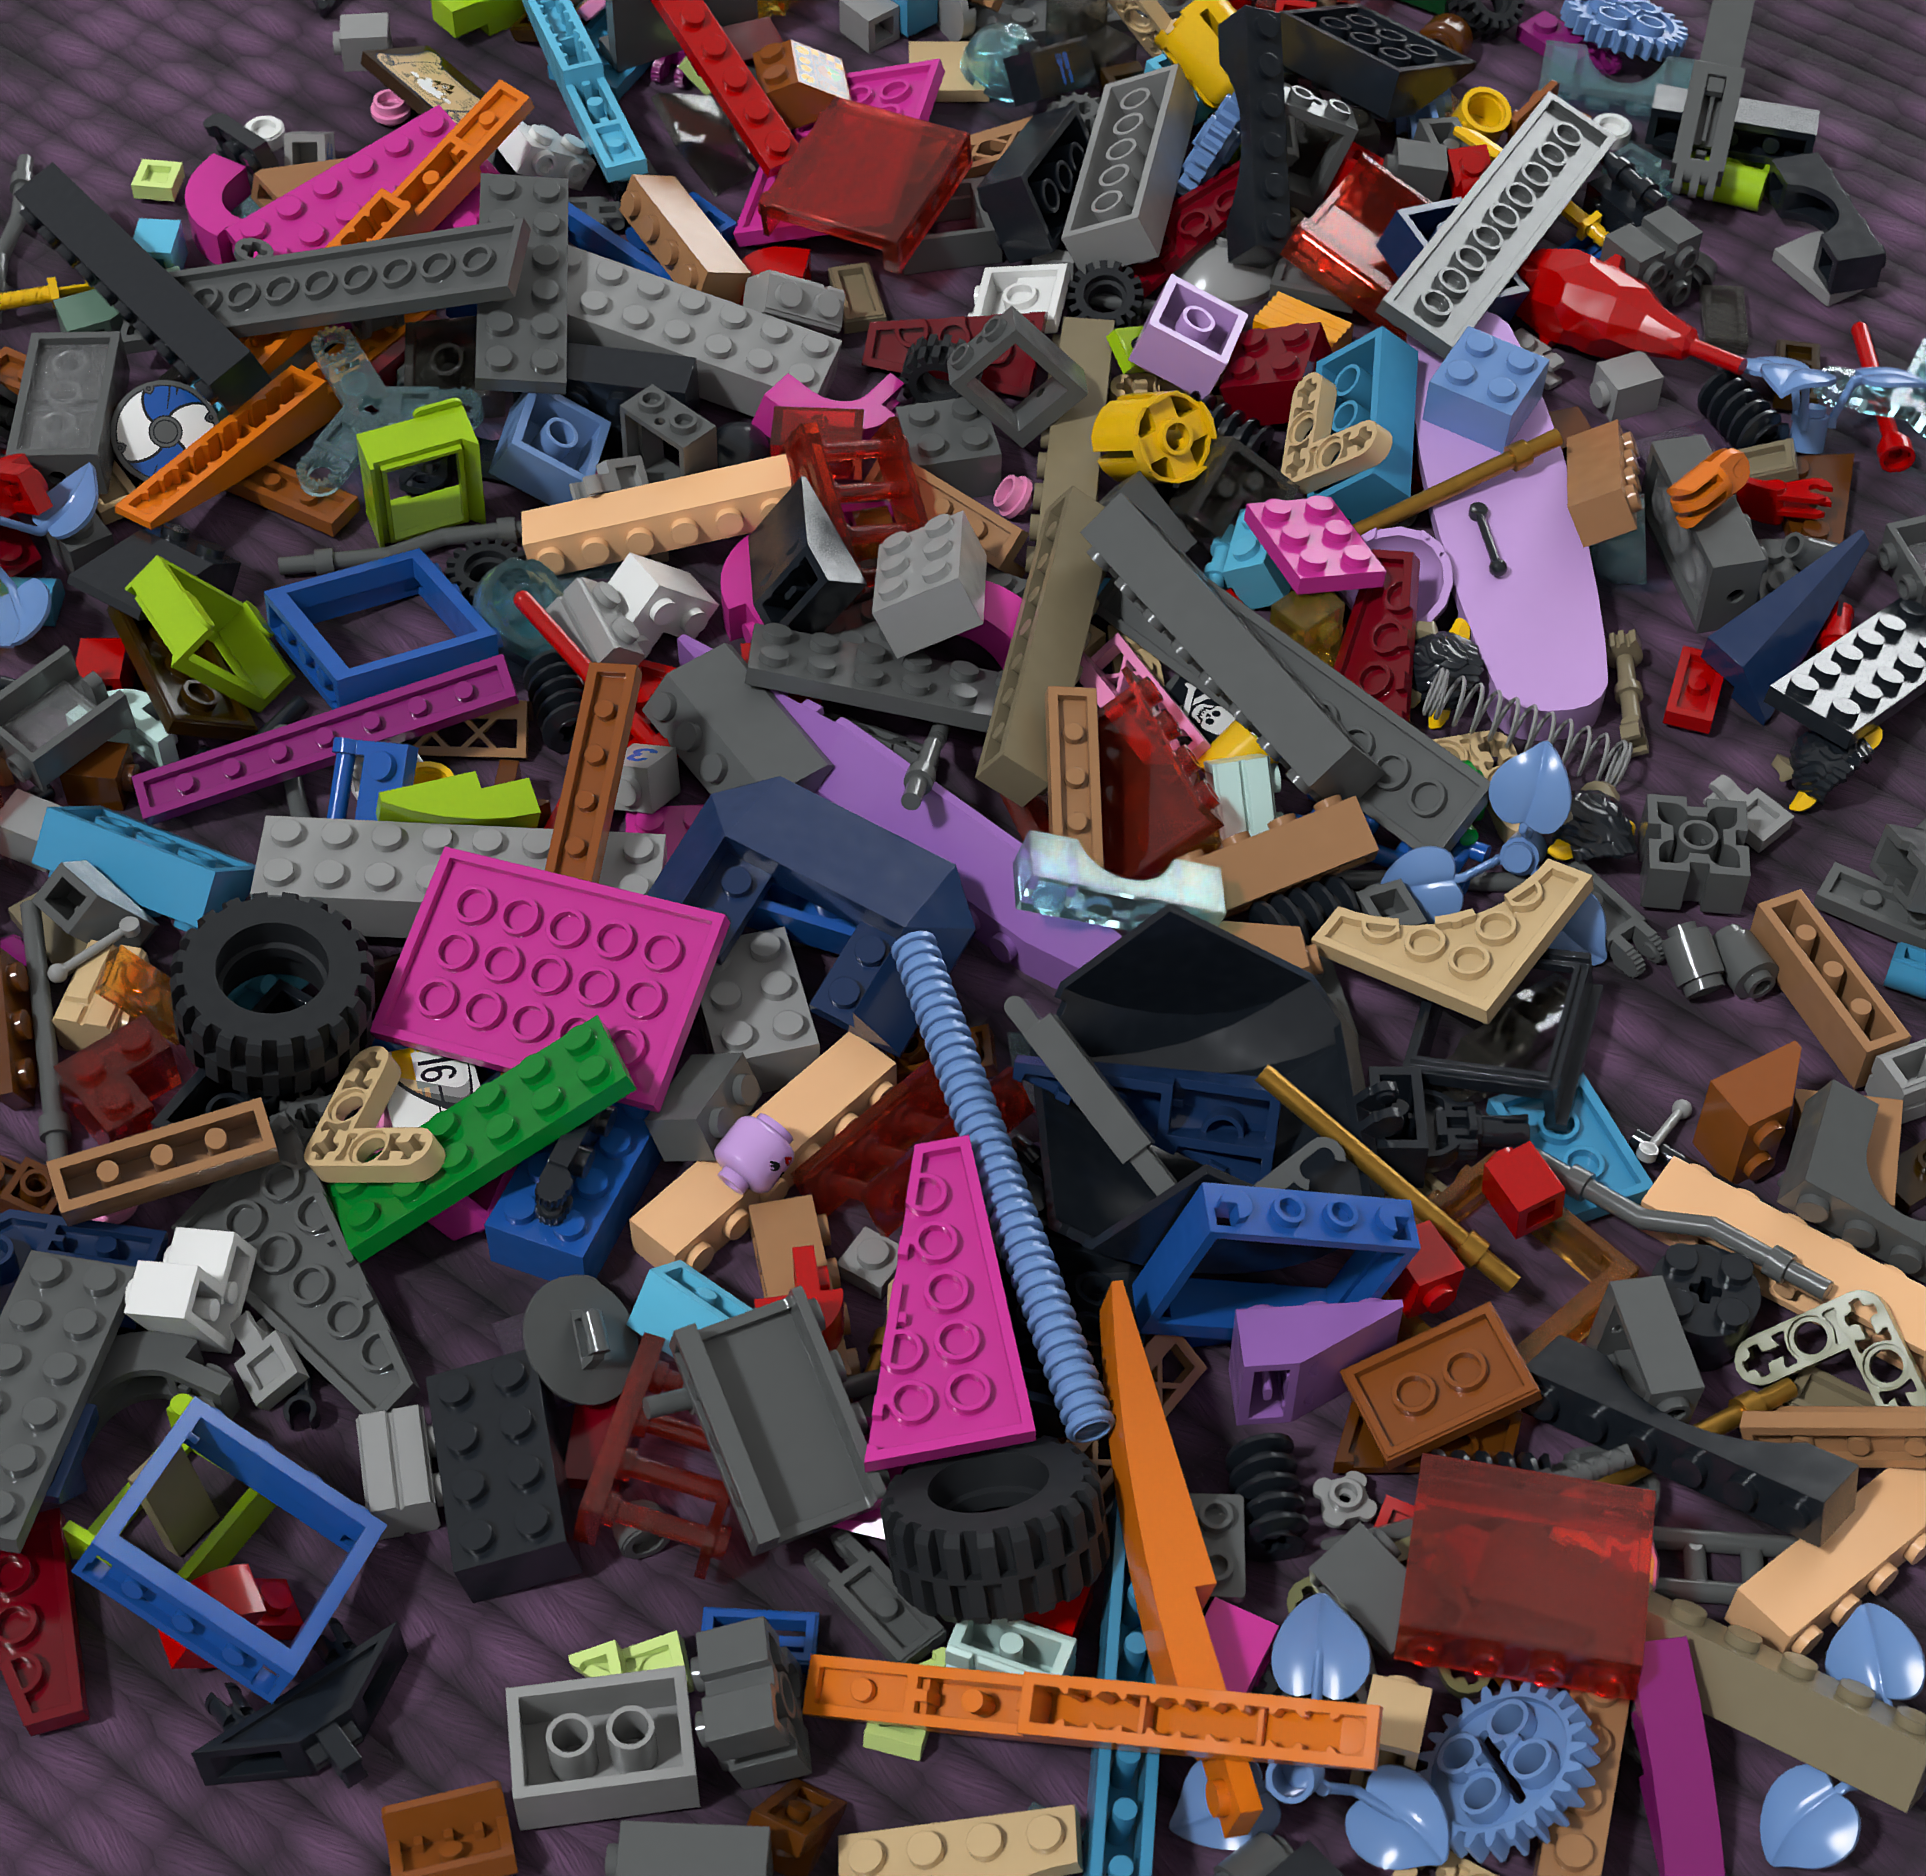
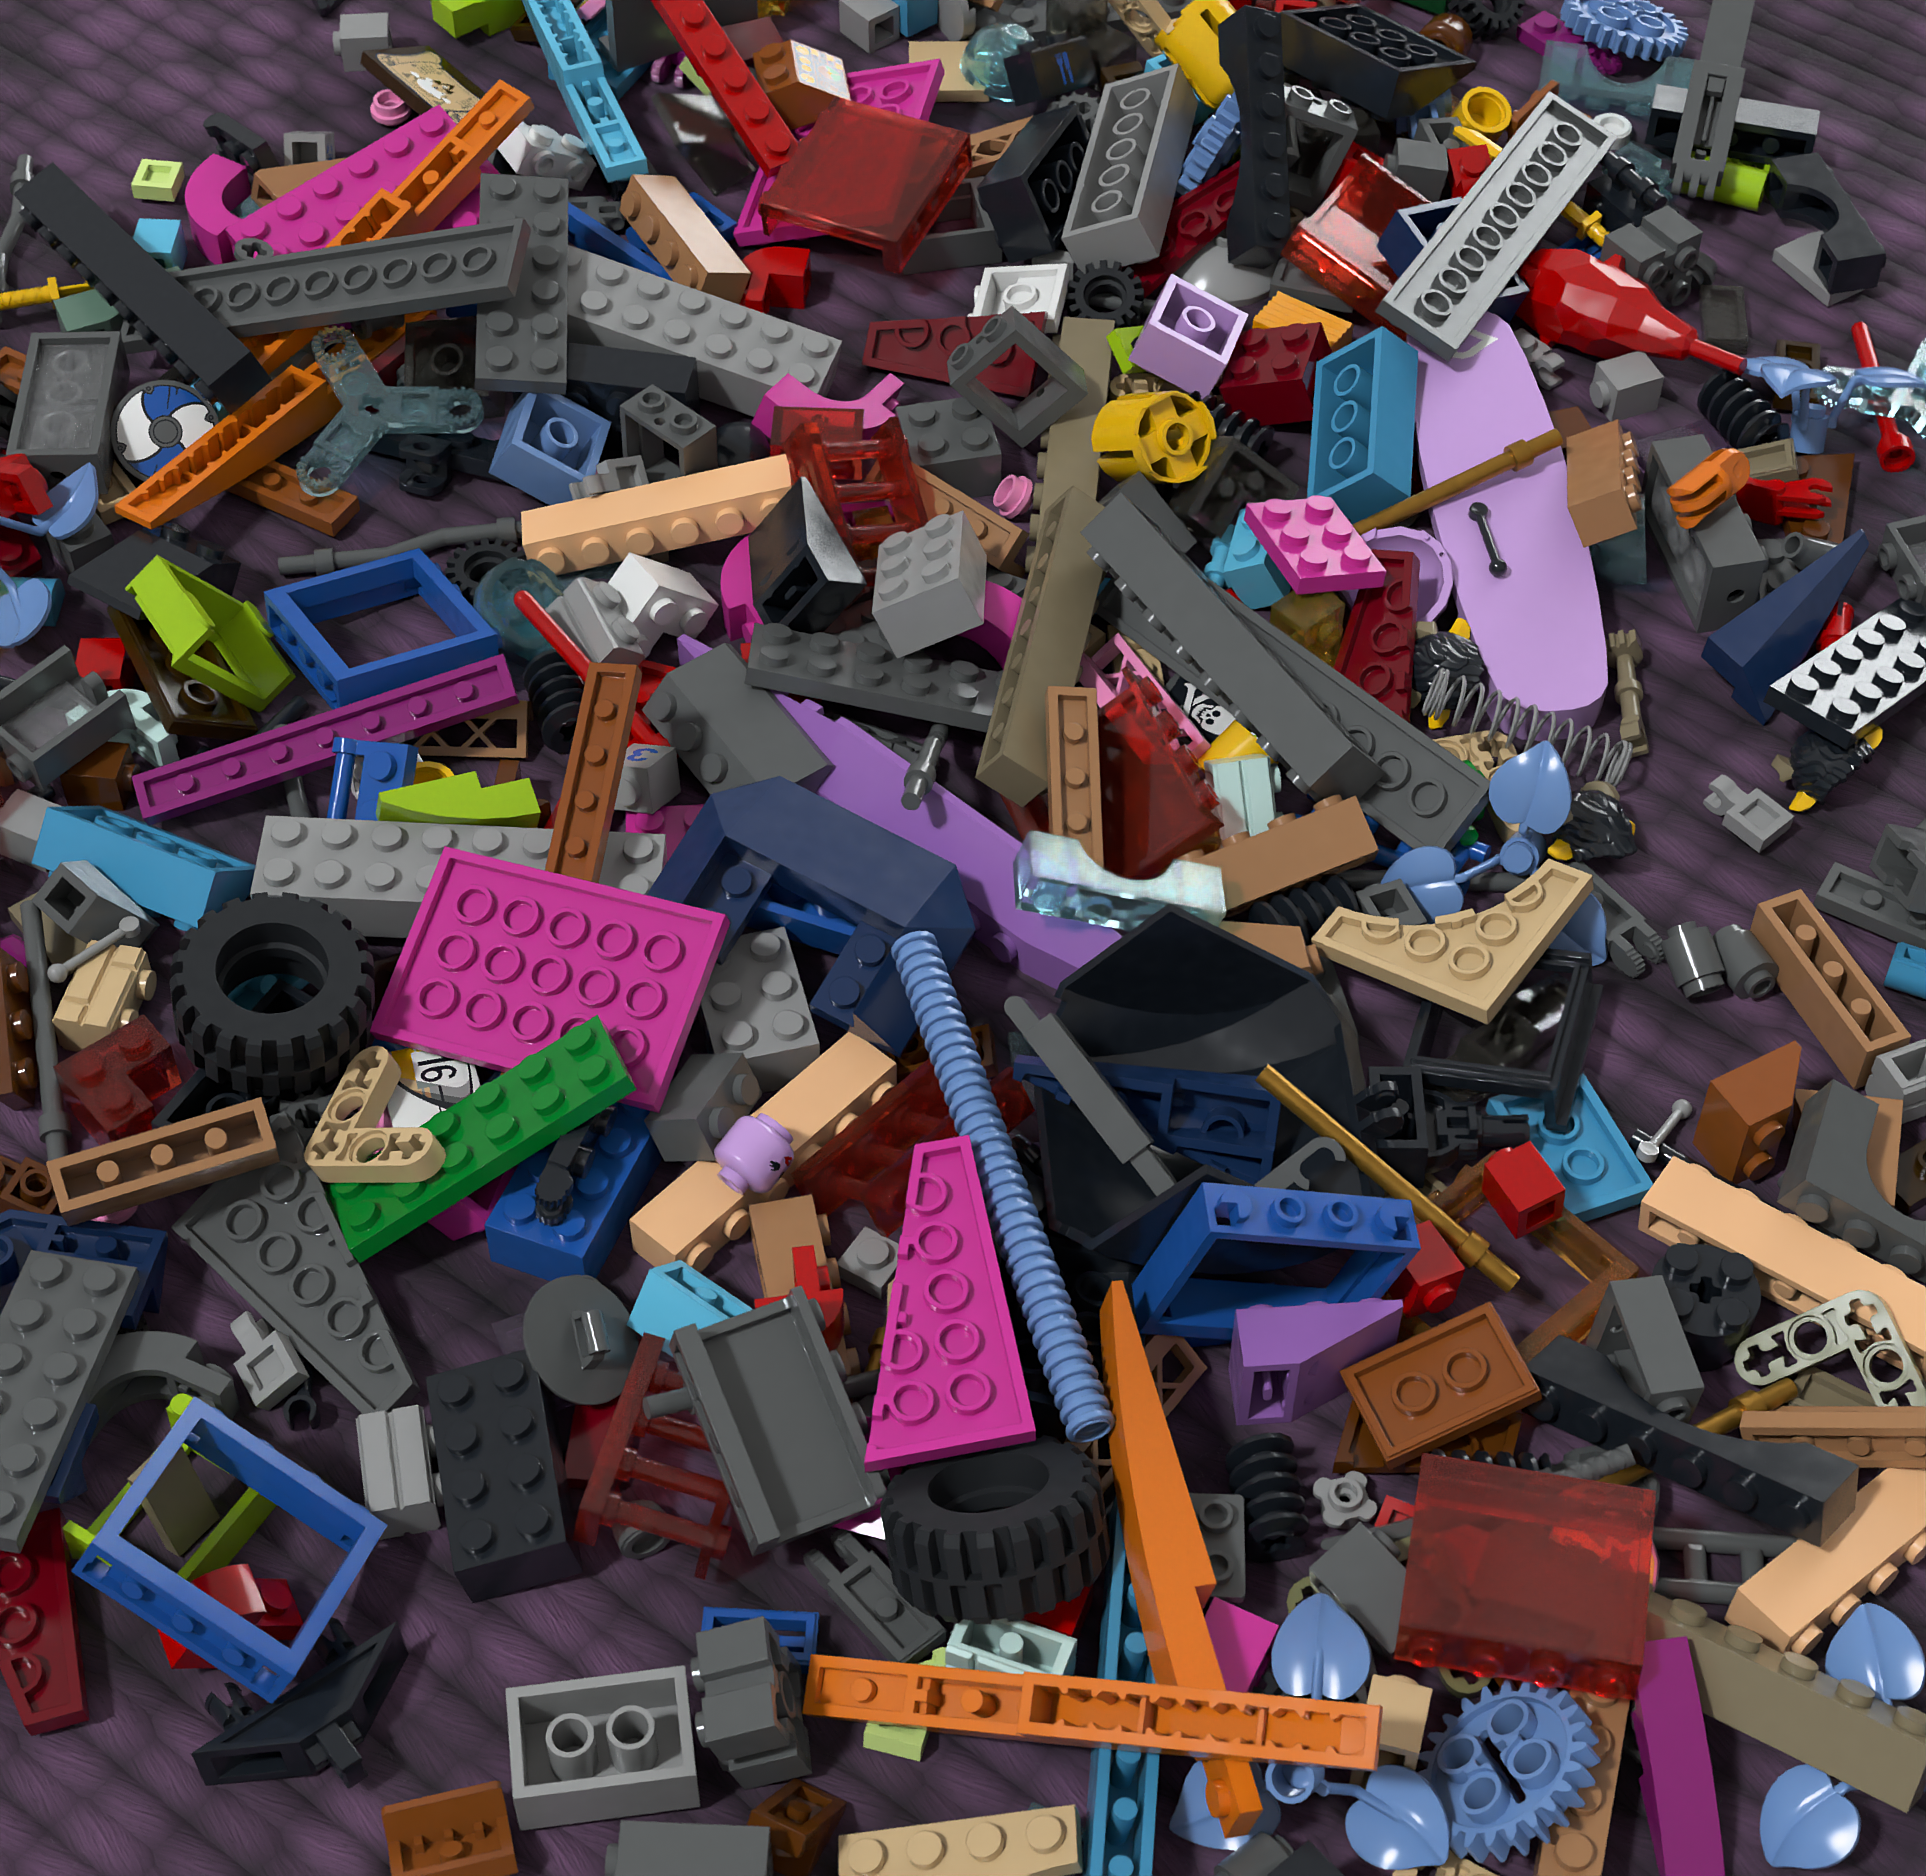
(138, 990): clear orange plate -> none
(194, 1288): white brick -> none
(268, 128): white tile -> none
(431, 434): lime piece -> none
(655, 1653): yellowish green slope -> none
(796, 301): light grey brick -> none
(861, 296): dark tan tile -> none
(927, 357): black tyre -> none
(1310, 458): tan beam -> none
(1485, 389): medium blue brick -> none
(1693, 693): red plate -> none
(1693, 854): dark grey brick -> none
(1775, 1262): dark grey bar -> none

